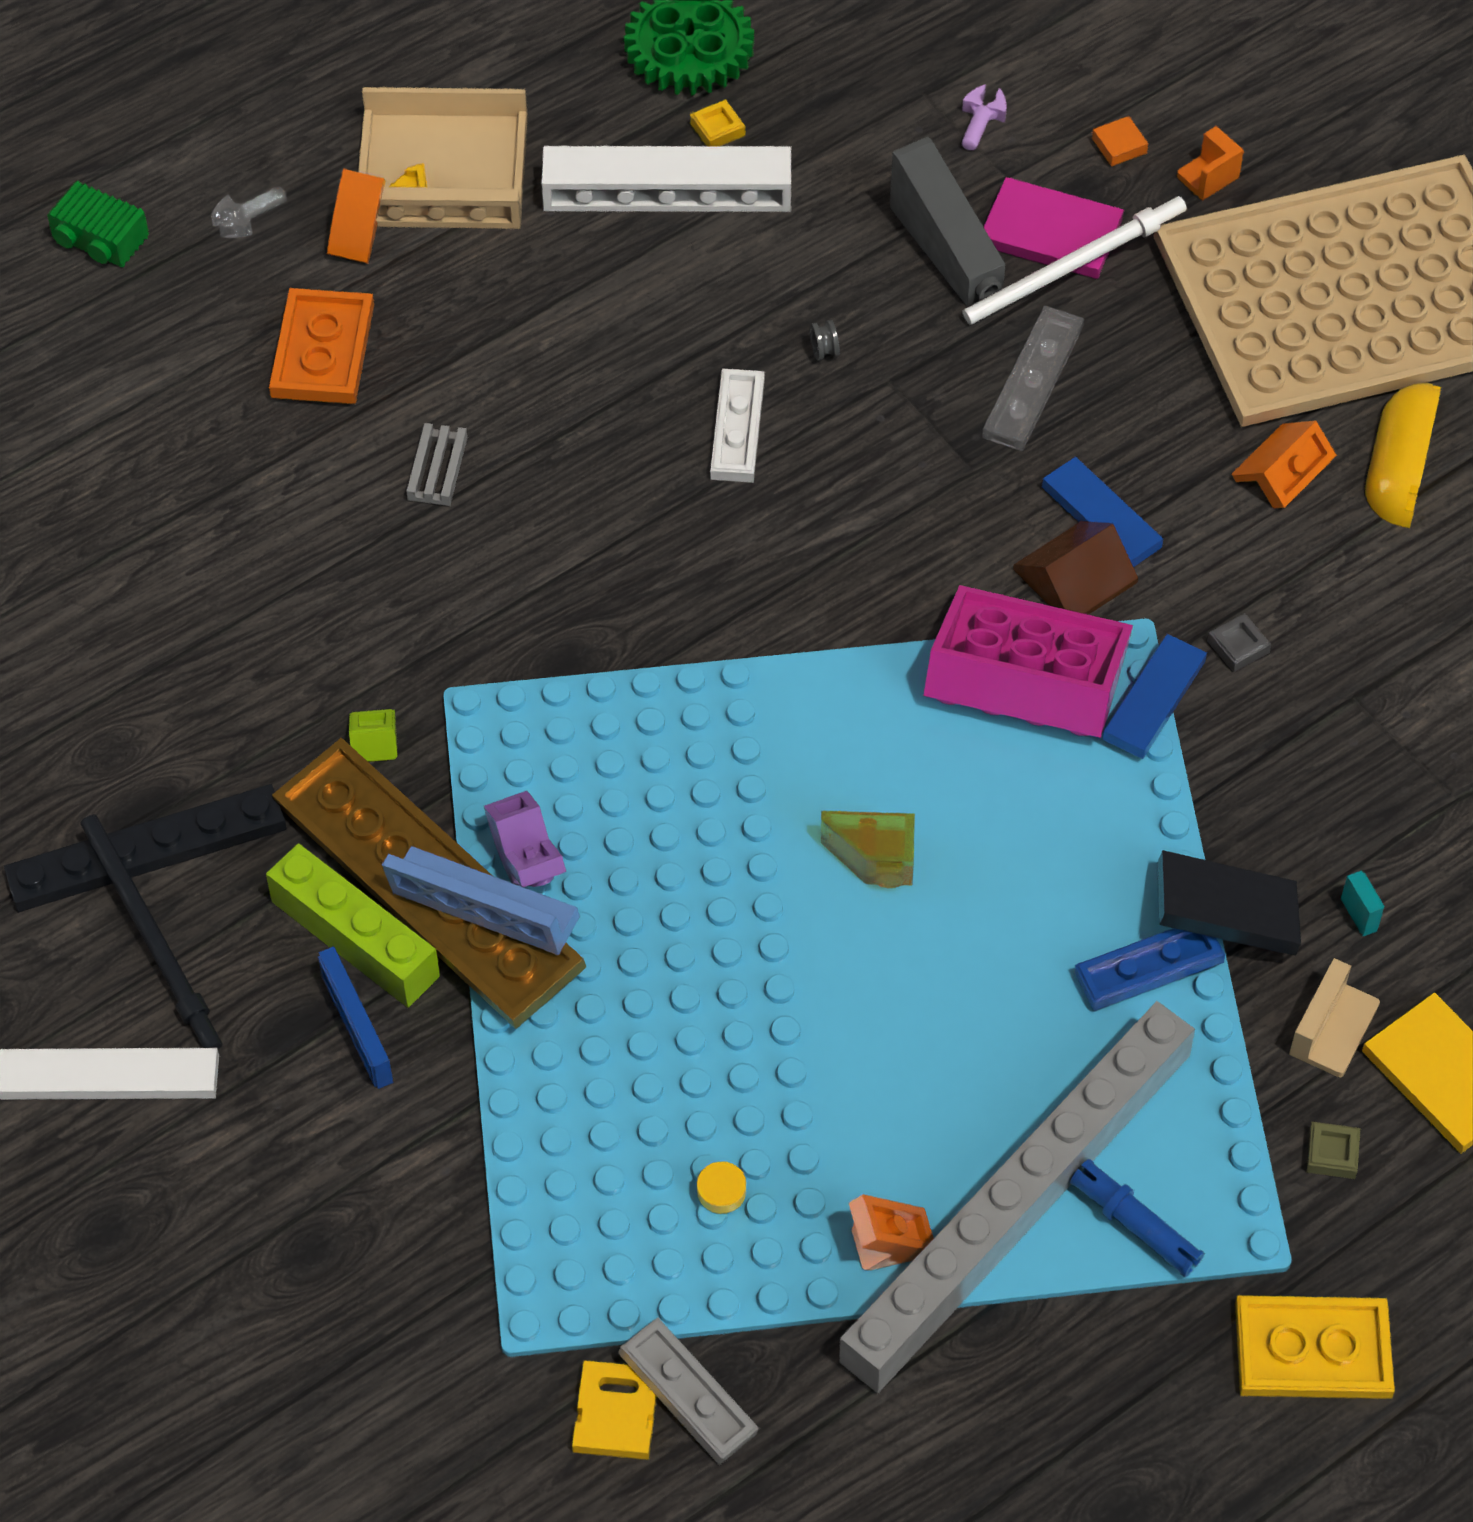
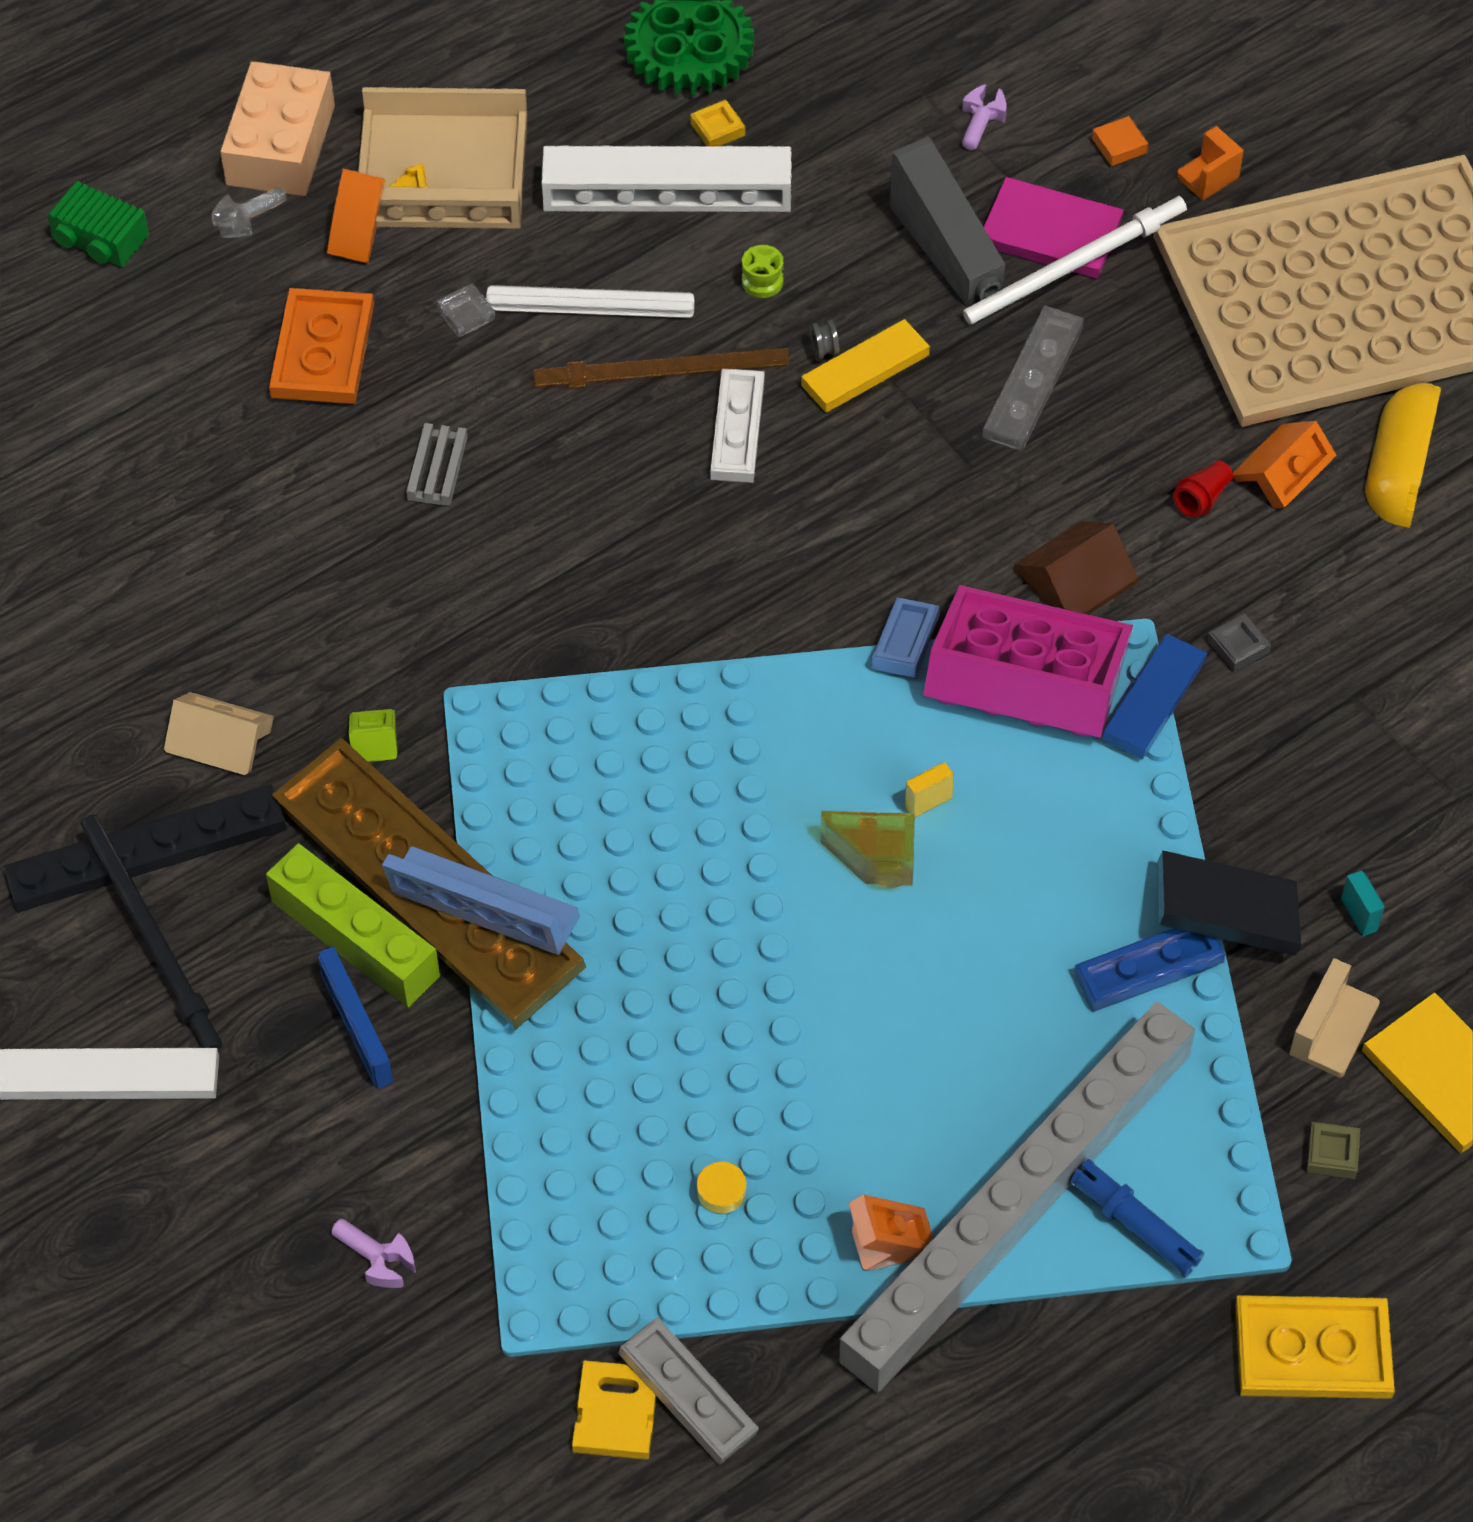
(215, 732): none -> tan panel
(278, 128): none -> light nougat brick
(376, 1253): none -> lavender bar
(465, 310): none -> clear tile
(523, 841): medium lavender brick -> none
(578, 373): none -> clear orange bar
(591, 301): none -> white axle
(762, 271): none -> lime wheel
(865, 365): none -> yellow tile
(905, 637): none -> medium blue tile
(929, 789): none -> yellow tile
(1093, 501): blue tile -> none
(1200, 491): none -> red cone

